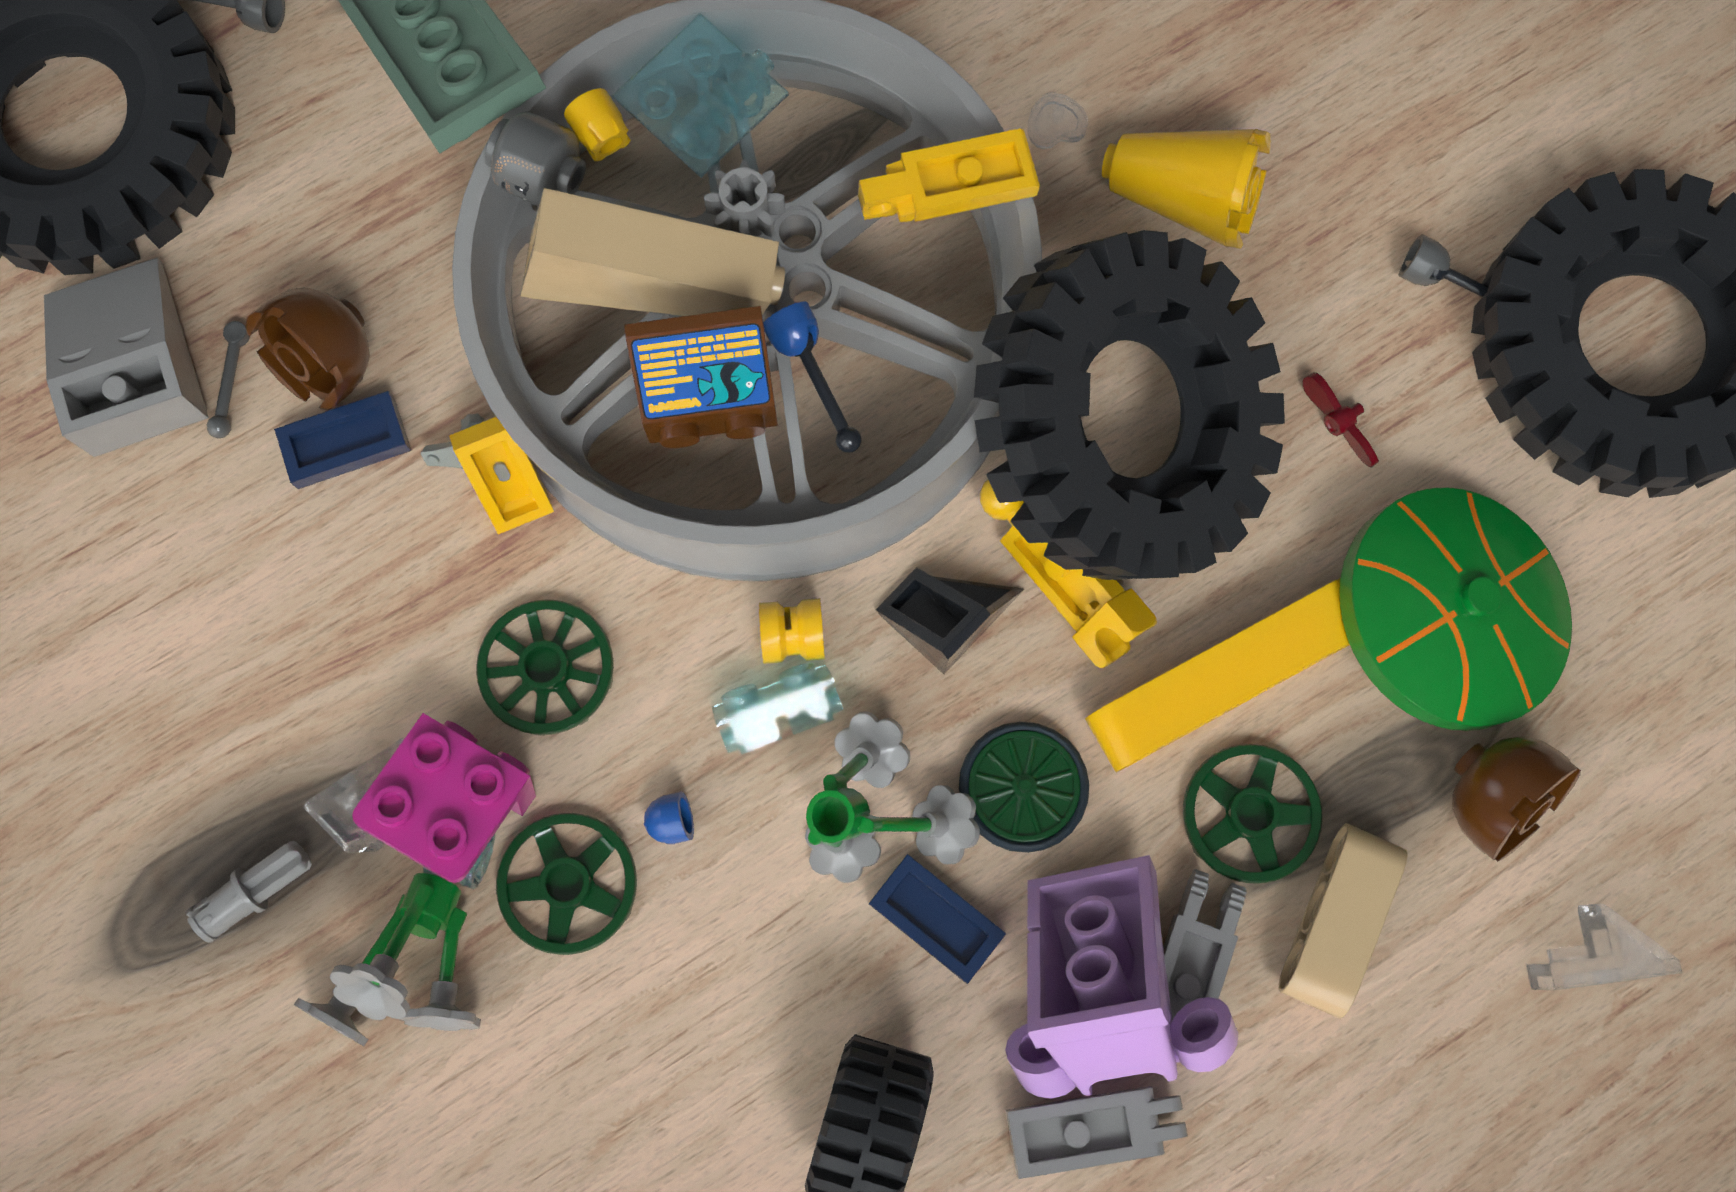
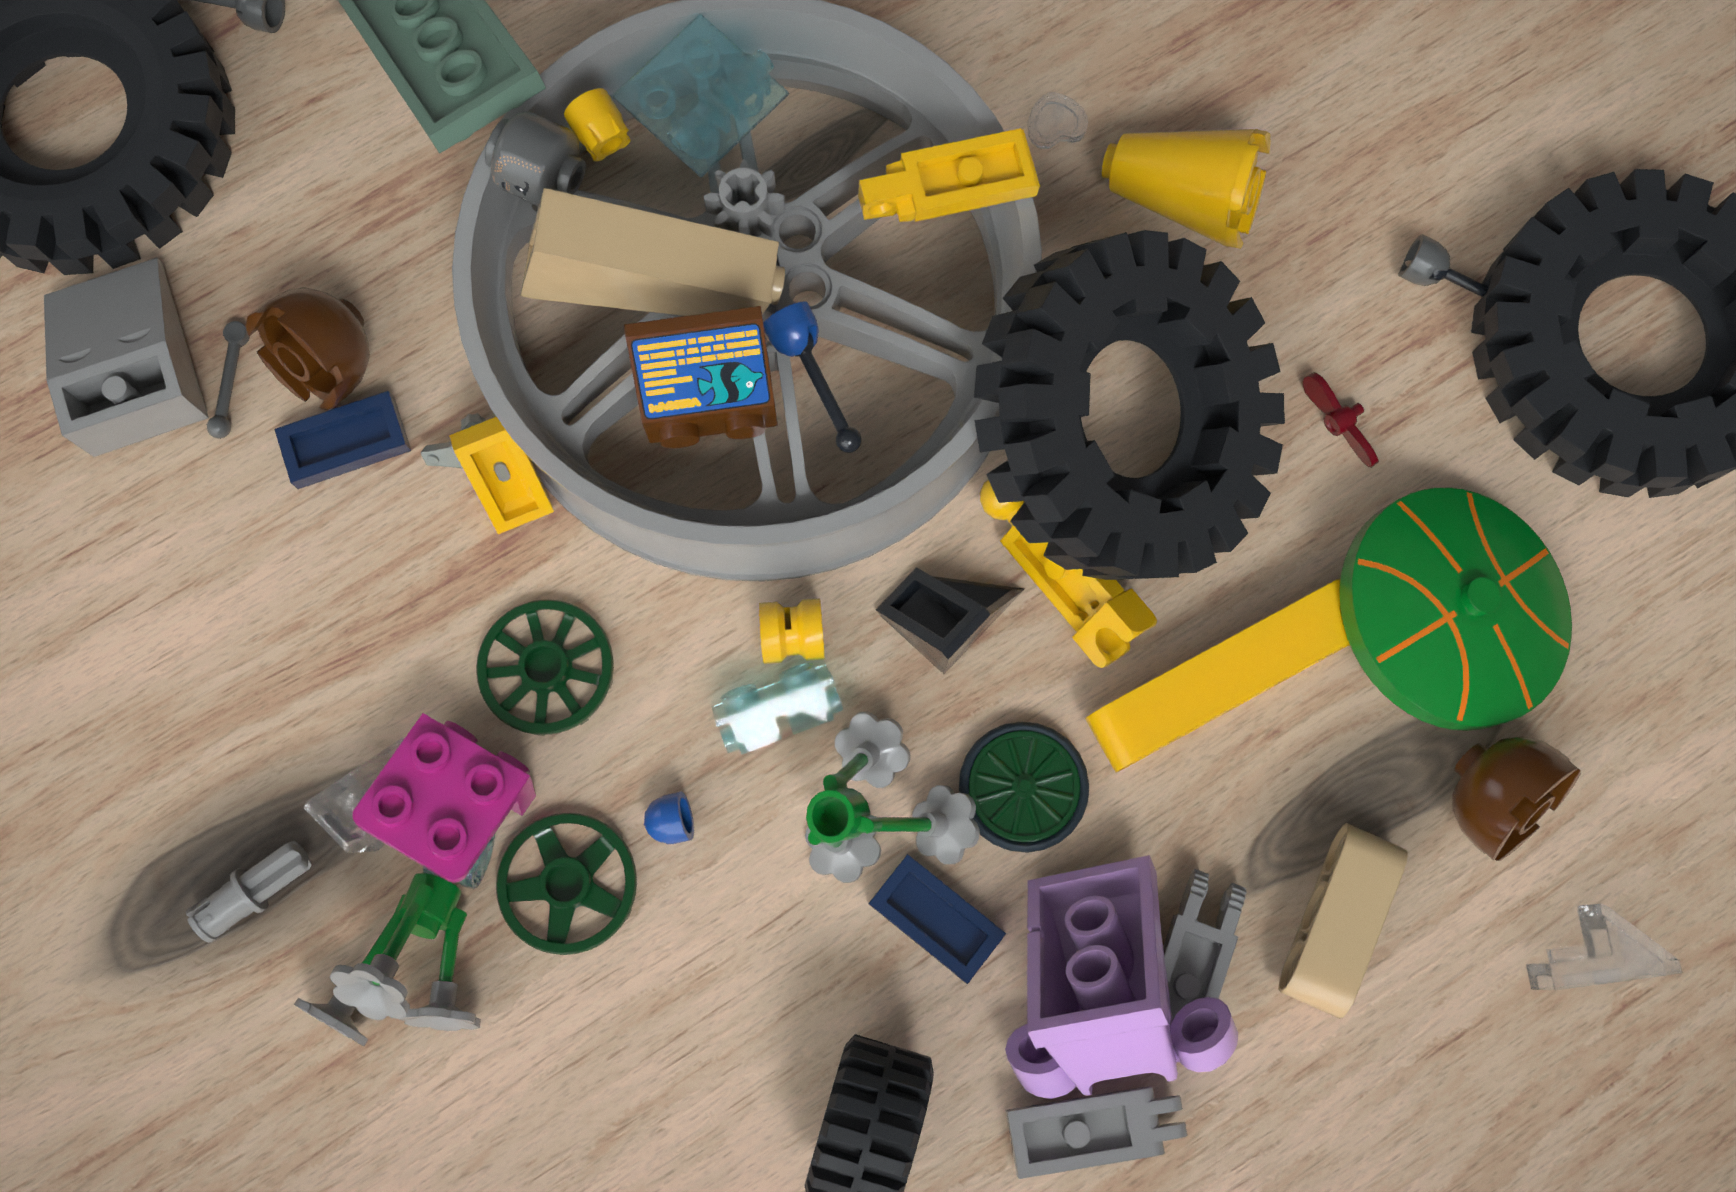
(1251, 814): dark green wheel -> none

